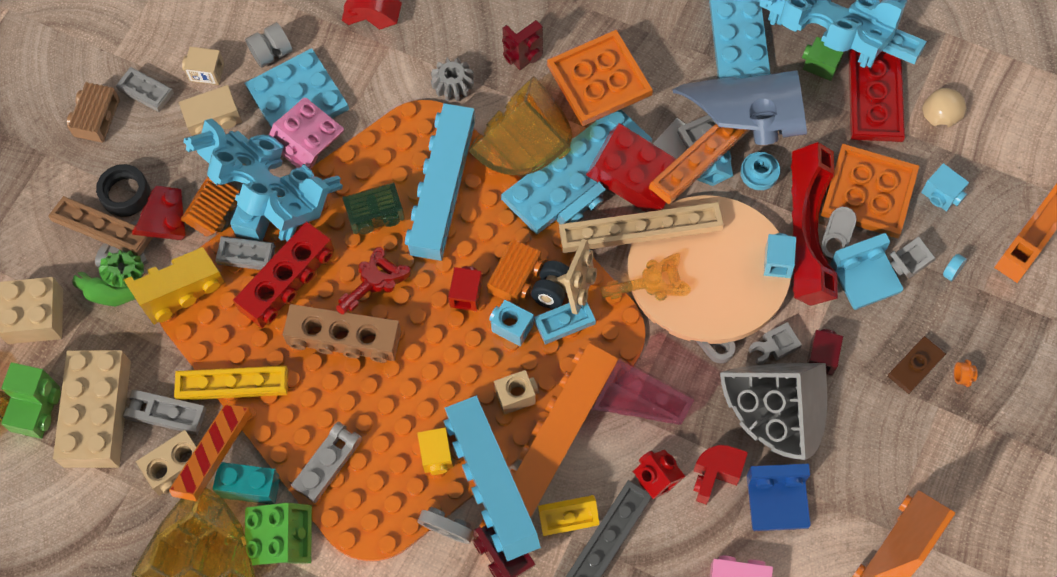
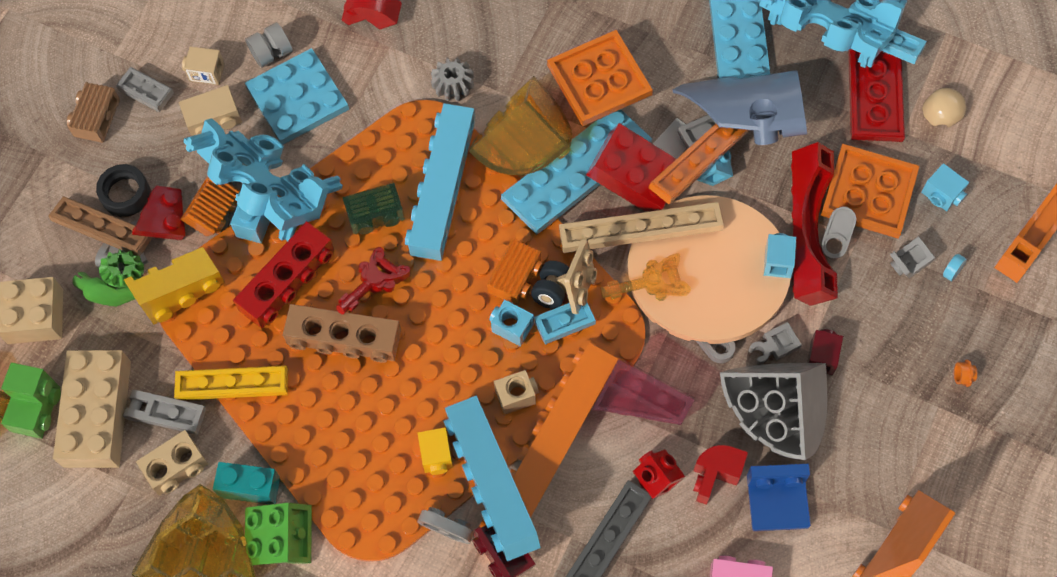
(210, 452): orange tile -> none
(244, 253): light grey plate -> none
(305, 133): bright pink bracket -> none
(326, 463): light grey plate -> none
(465, 288): red brick -> none
(524, 46): dark red bracket -> none
(568, 515): yellow plate -> none
(590, 199): medium azure plate -> none
(760, 171): medium azure plate -> none
(821, 59): bright green brick -> none
(866, 272): medium azure bracket -> none
(916, 365): reddish brown plate -> none

